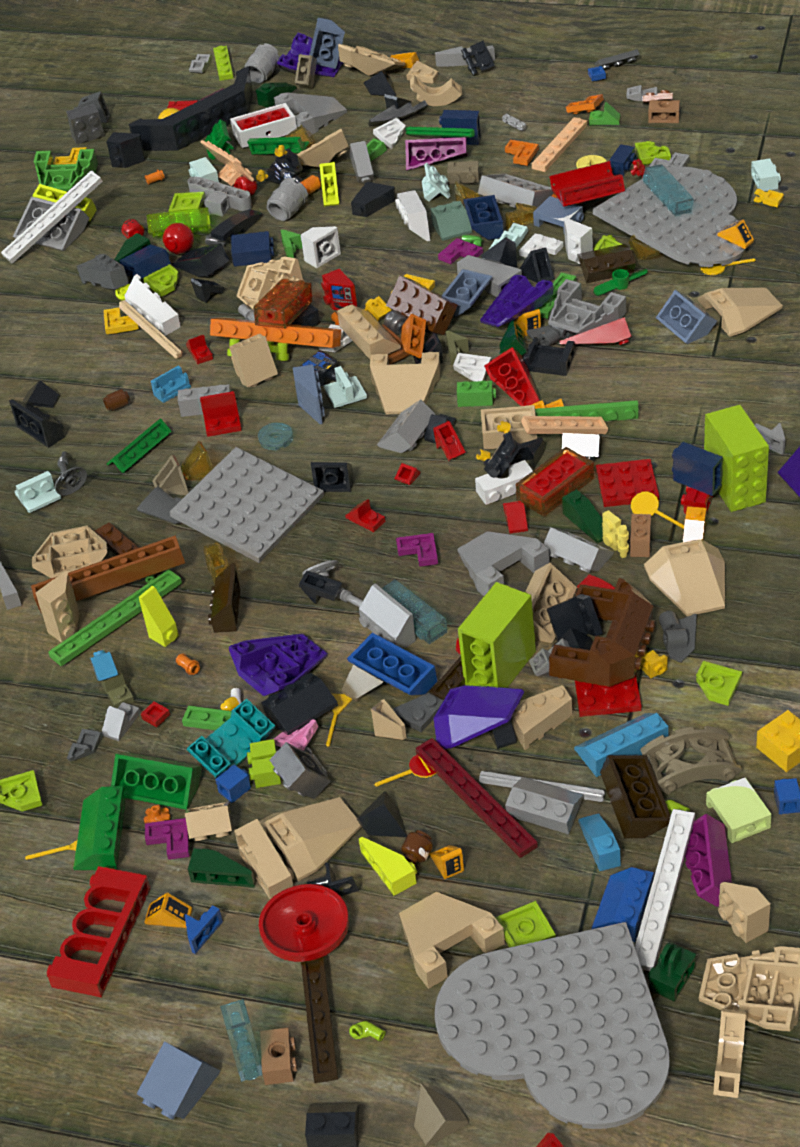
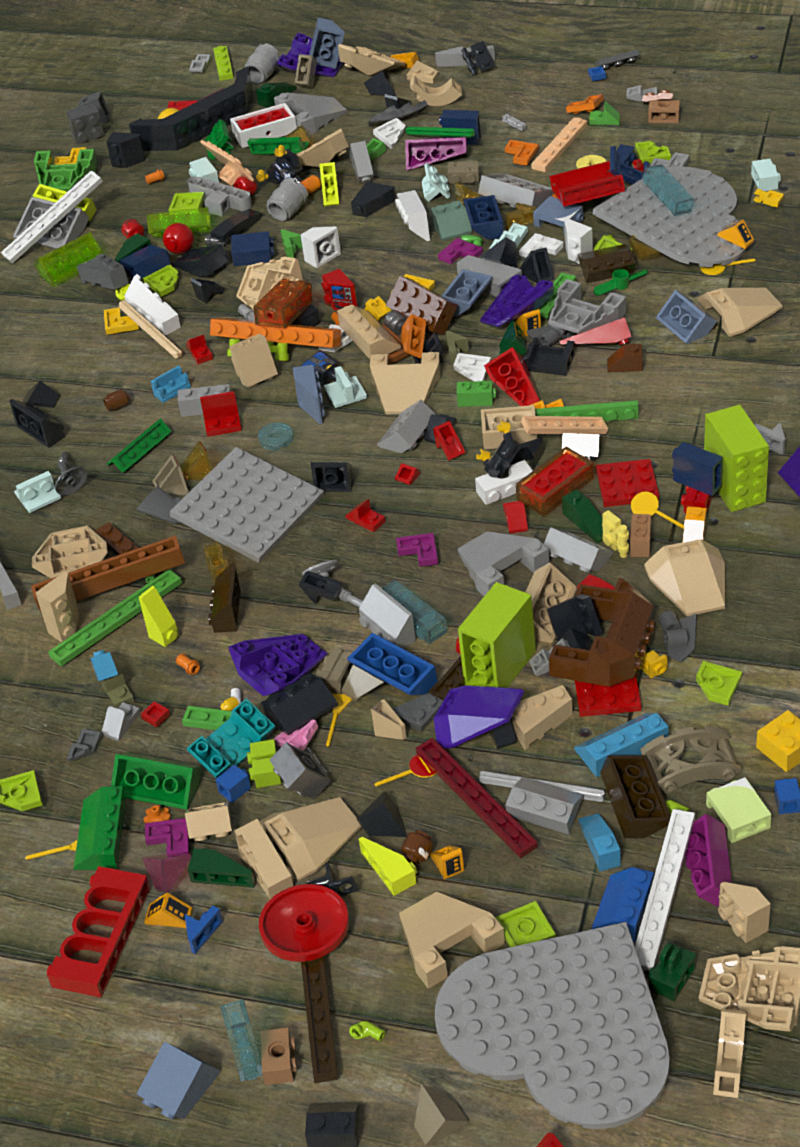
(63, 262): none -> clear neon green slope
(165, 869): none -> clear pink slope
(335, 670): none -> dark tan brick
(626, 359): none -> reddish brown slope
(629, 173): none -> dark blue plate

